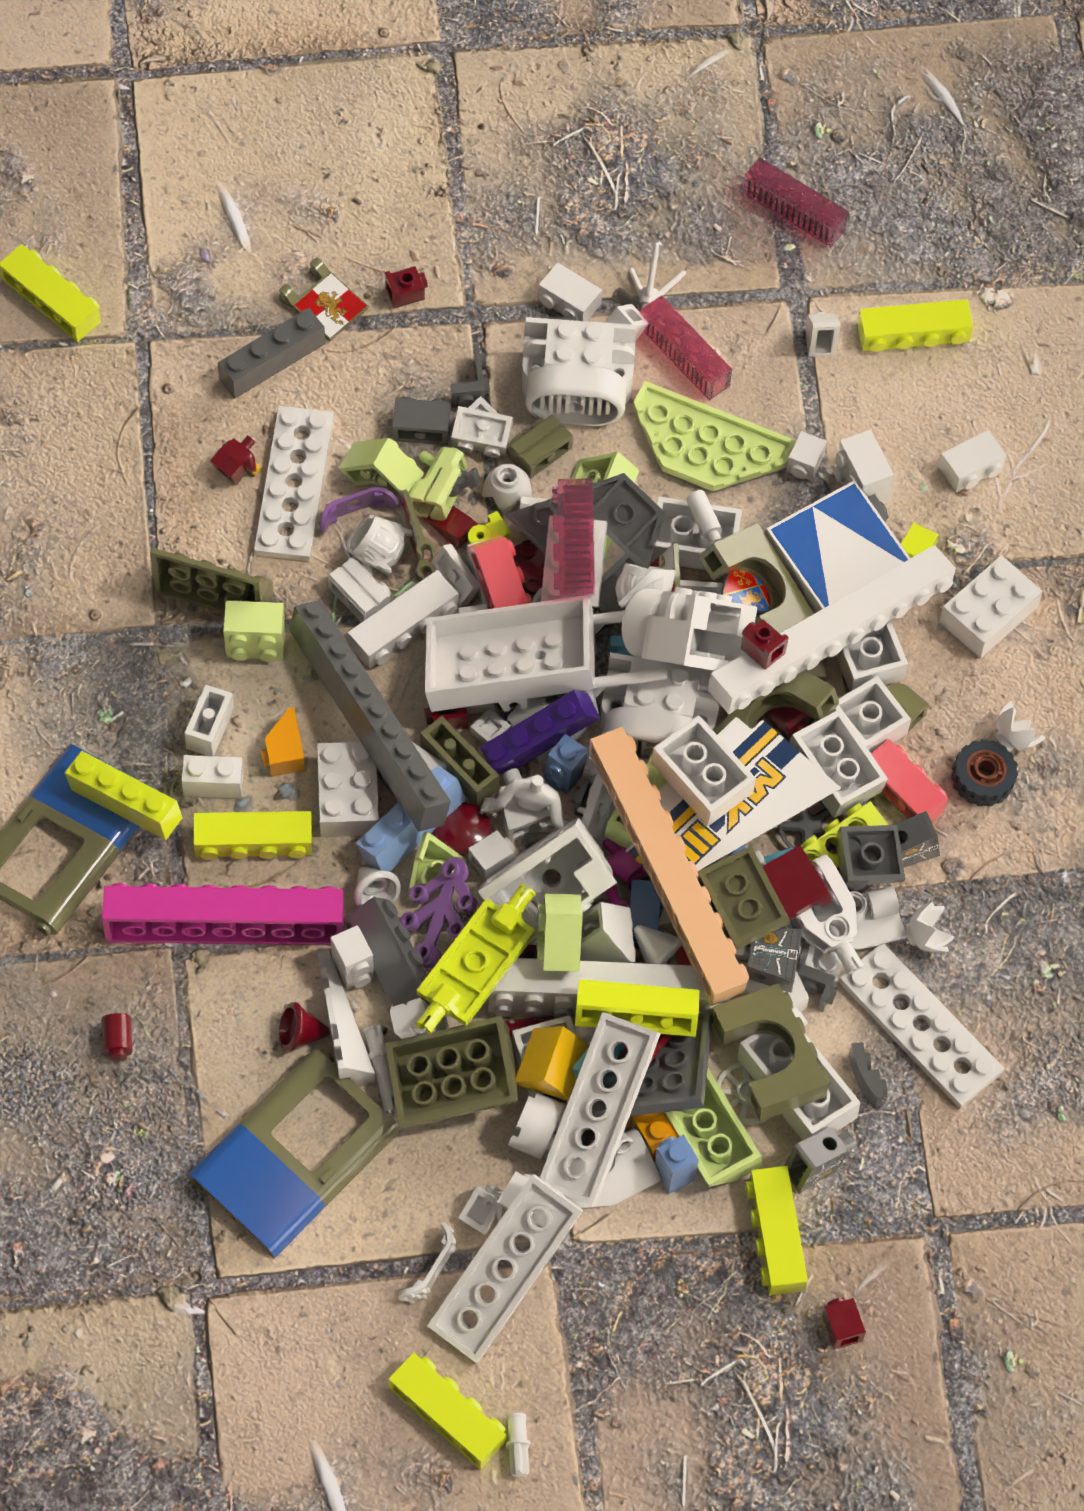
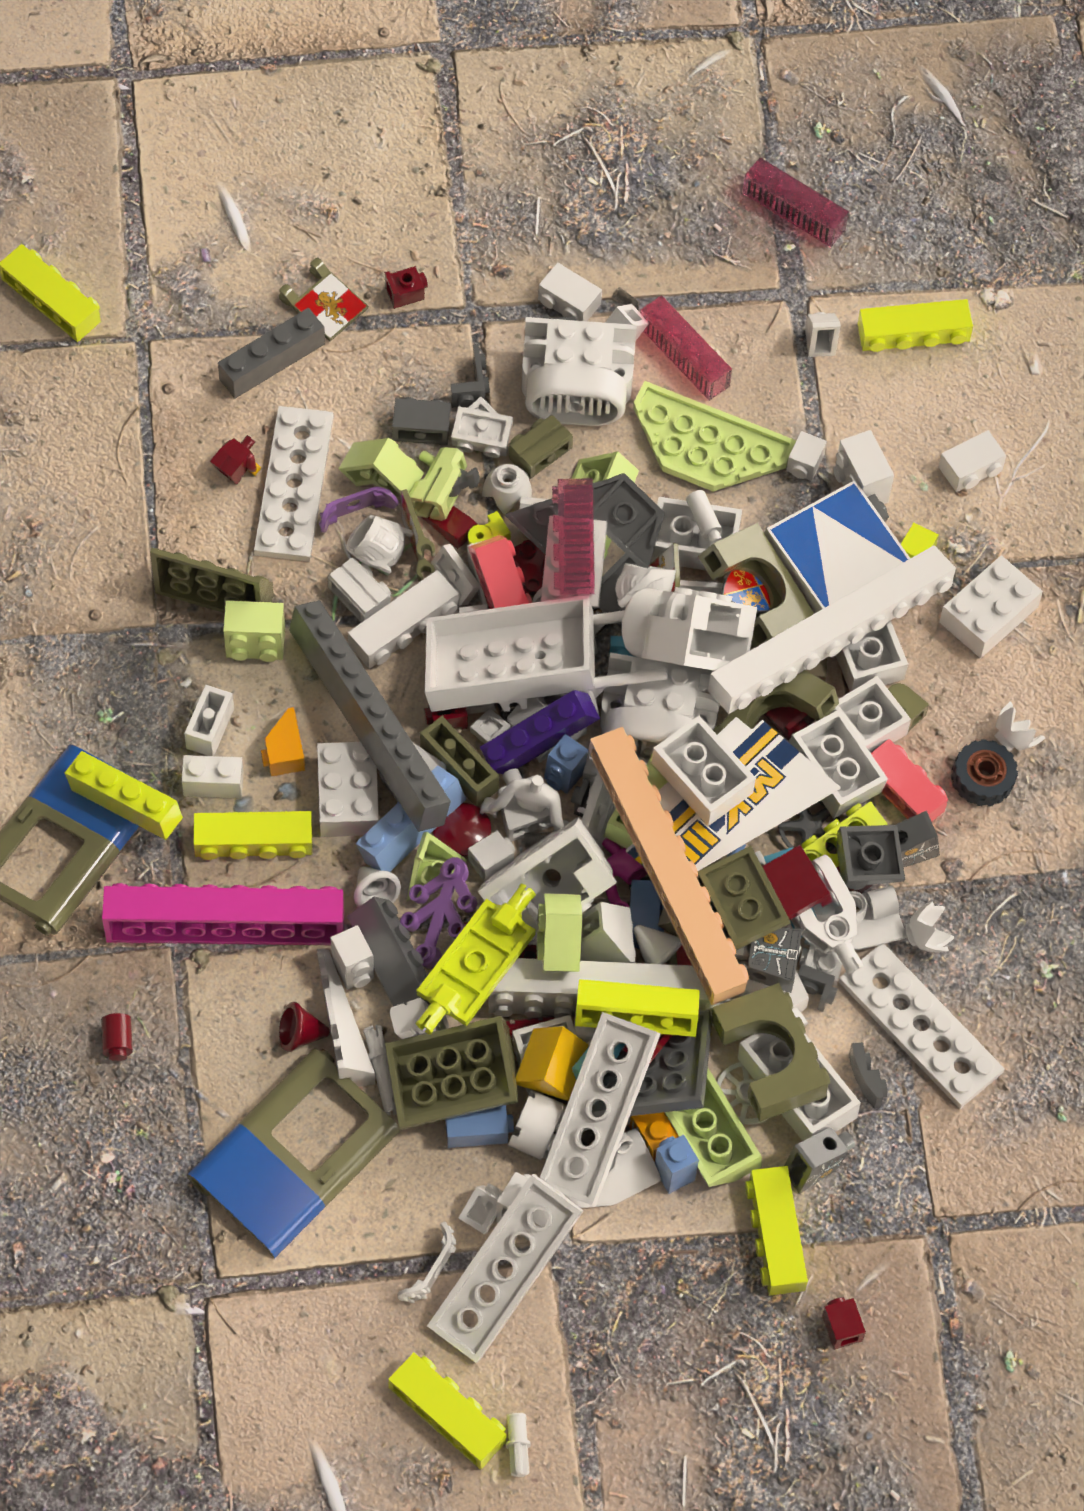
(480, 1128): none -> medium blue brick
(648, 293): white plant -> none
(763, 643): dark red brick -> none

